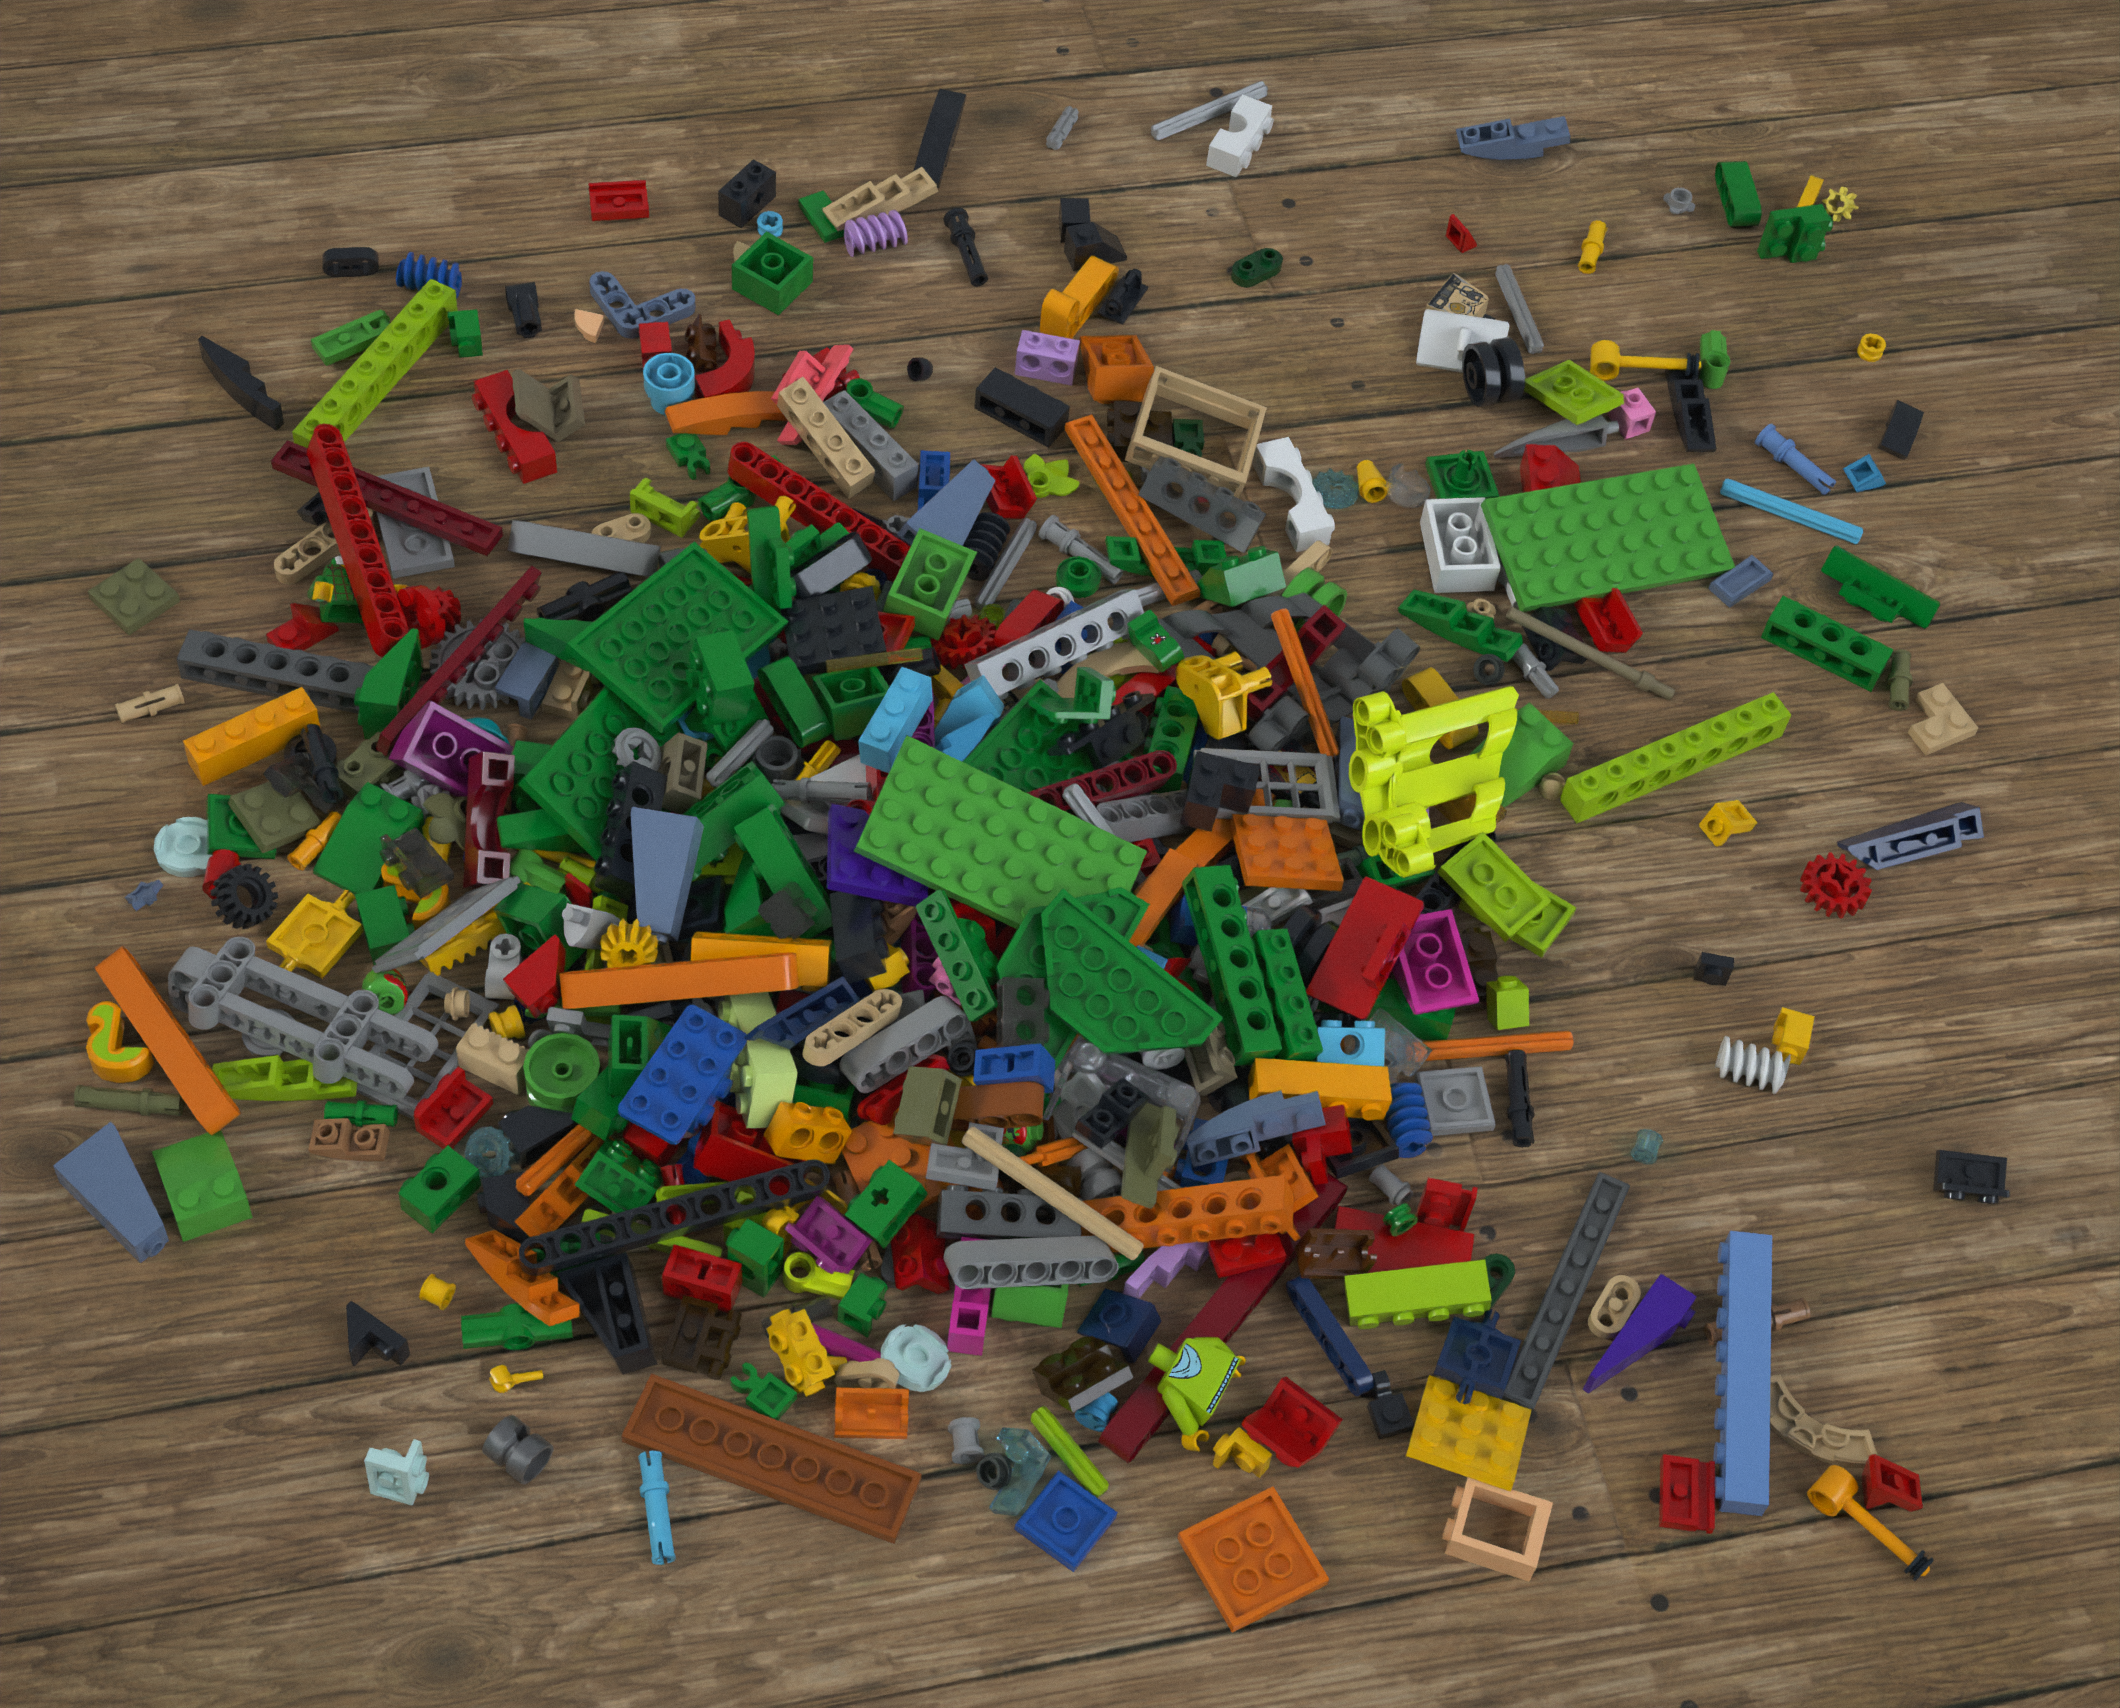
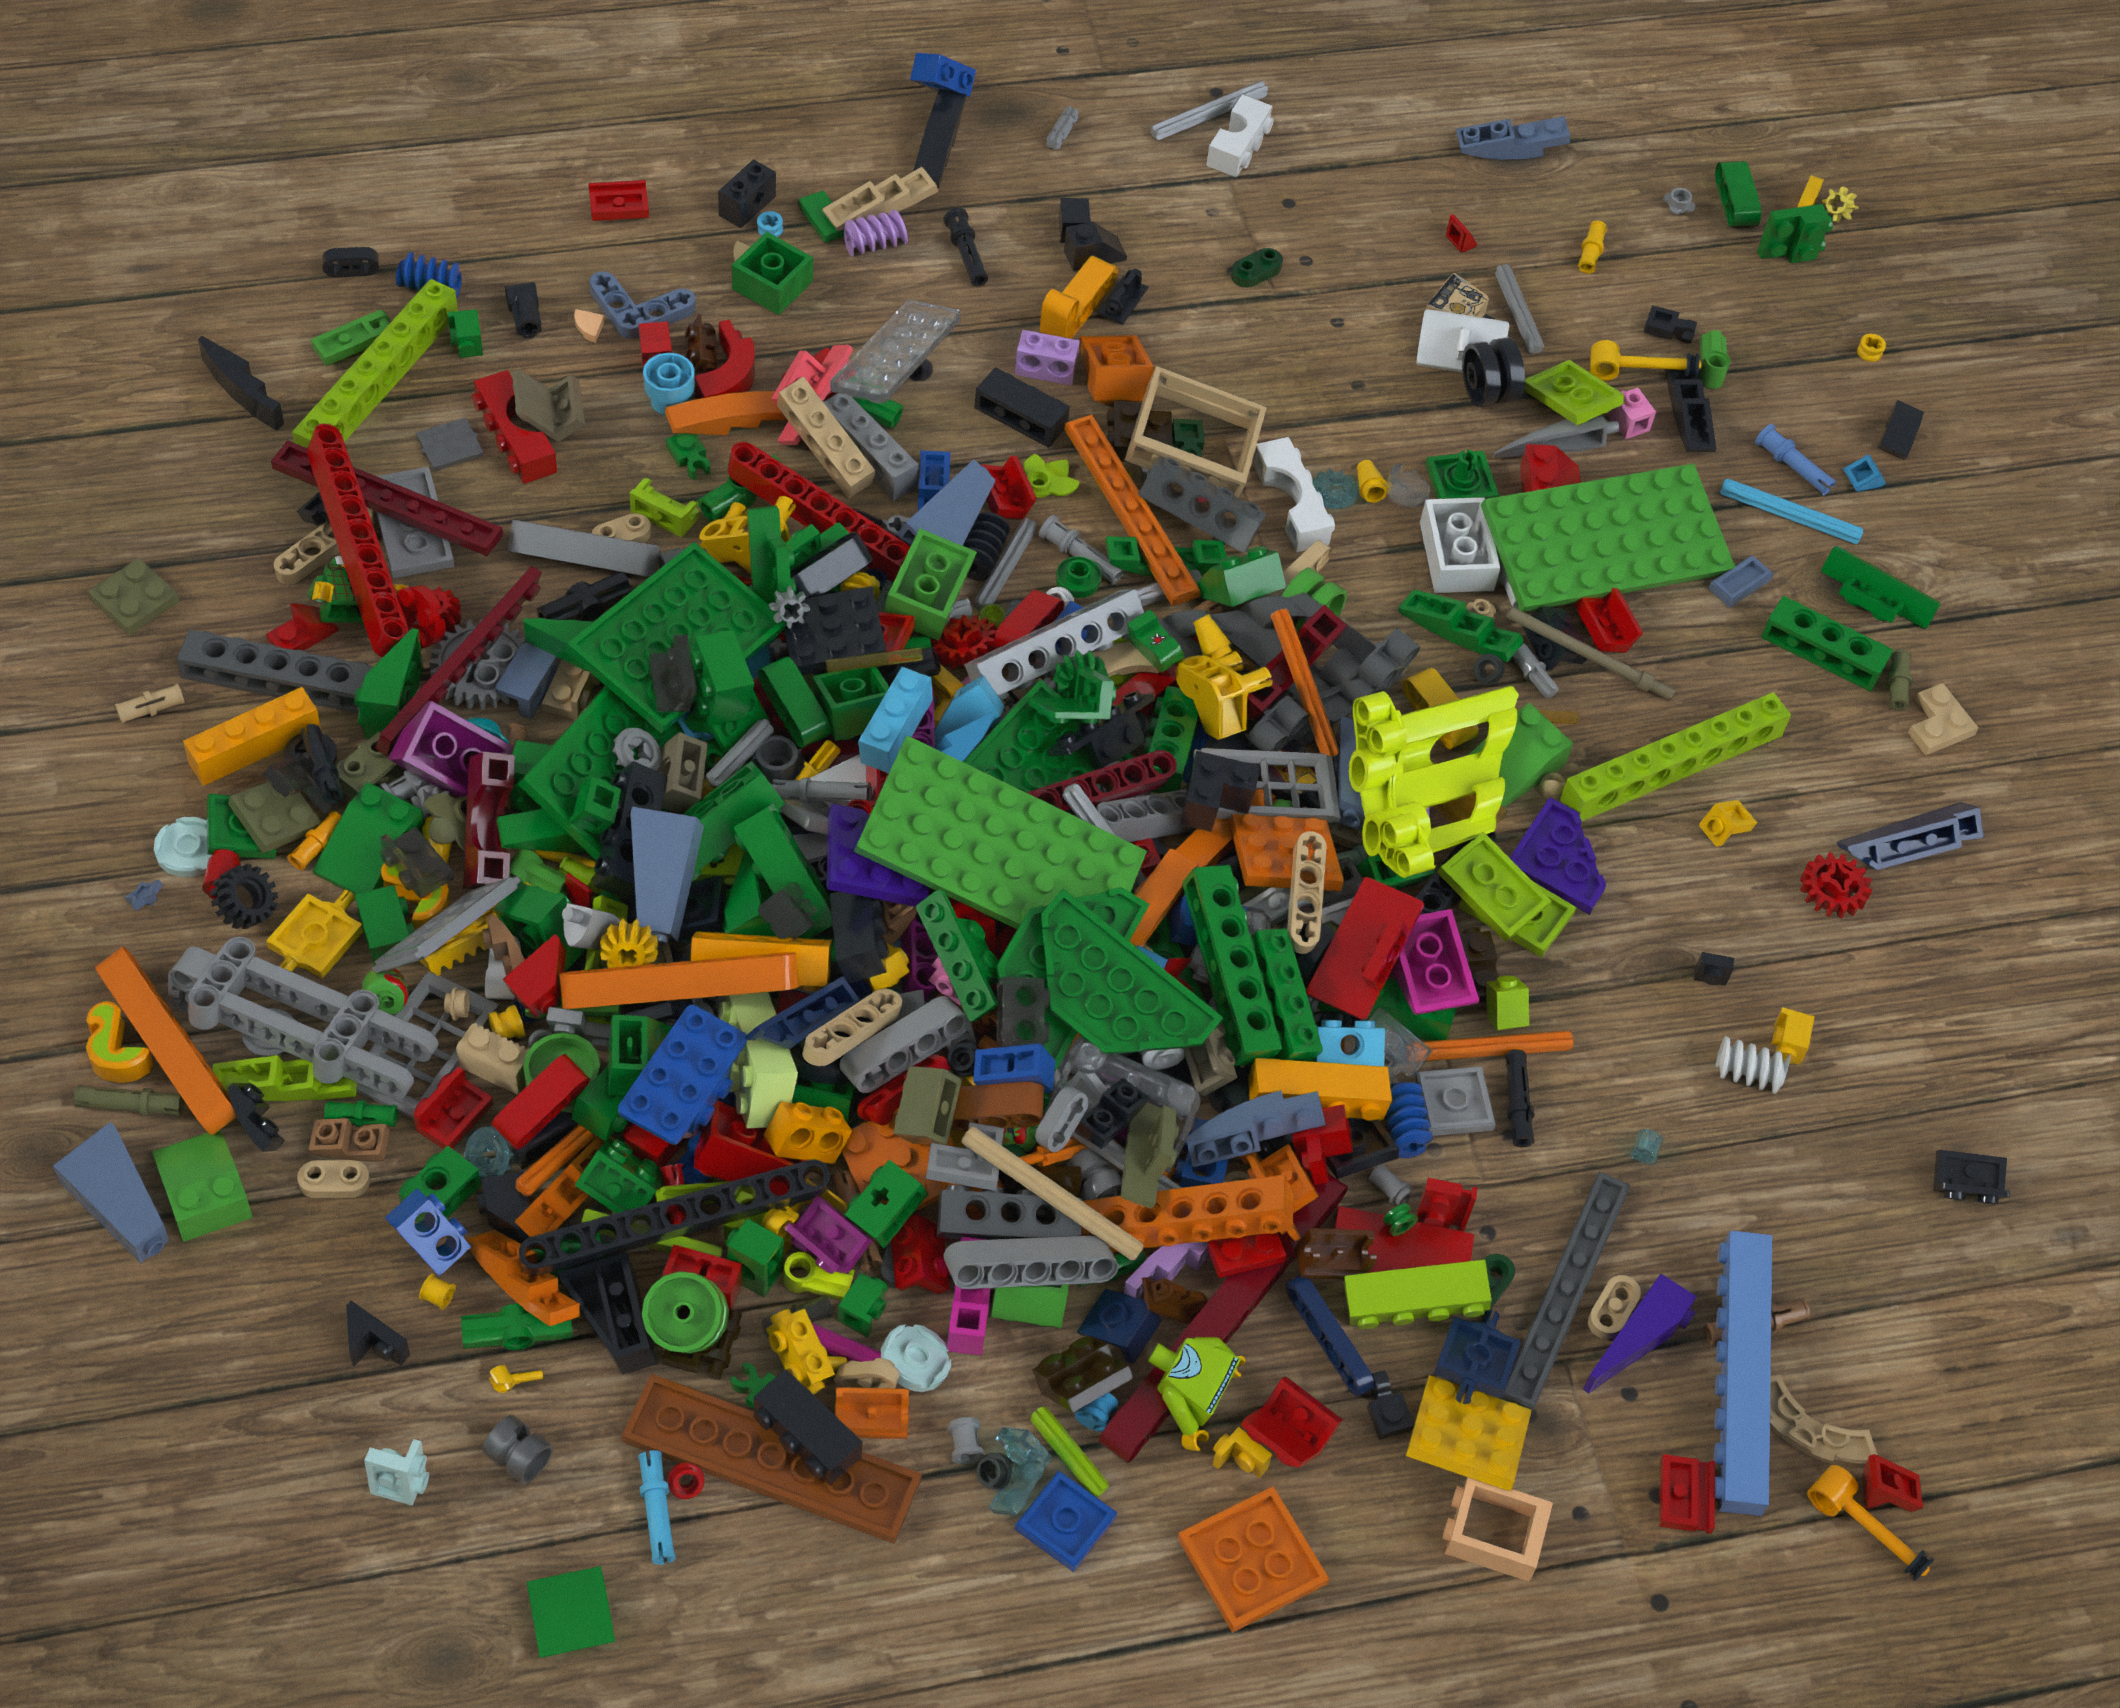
(249, 1109): none -> black slope
(332, 1179): none -> tan plate
(426, 1233): none -> blue brick
(449, 444): none -> flat silver piece
(502, 943): none -> medium nougat slope
(540, 1101): none -> red beam
(570, 1611): none -> green slope
(595, 805): none -> green brick
(673, 677): none -> clear smoke bracket
(691, 1489): none -> red plate
(707, 1312): none -> bright green wheel
(785, 614): none -> light grey gear
(807, 1427): none -> black brick
(895, 351): none -> clear plate
(942, 73): none -> blue brick
(1061, 1119): none -> light grey beam
(1067, 672): none -> green gear
(1172, 1300): none -> reddish brown hinge
(1211, 638): none -> yellow cone
(1308, 892): none -> tan beam
(1561, 857): none -> dark purple plate
(1666, 322): none -> black plate

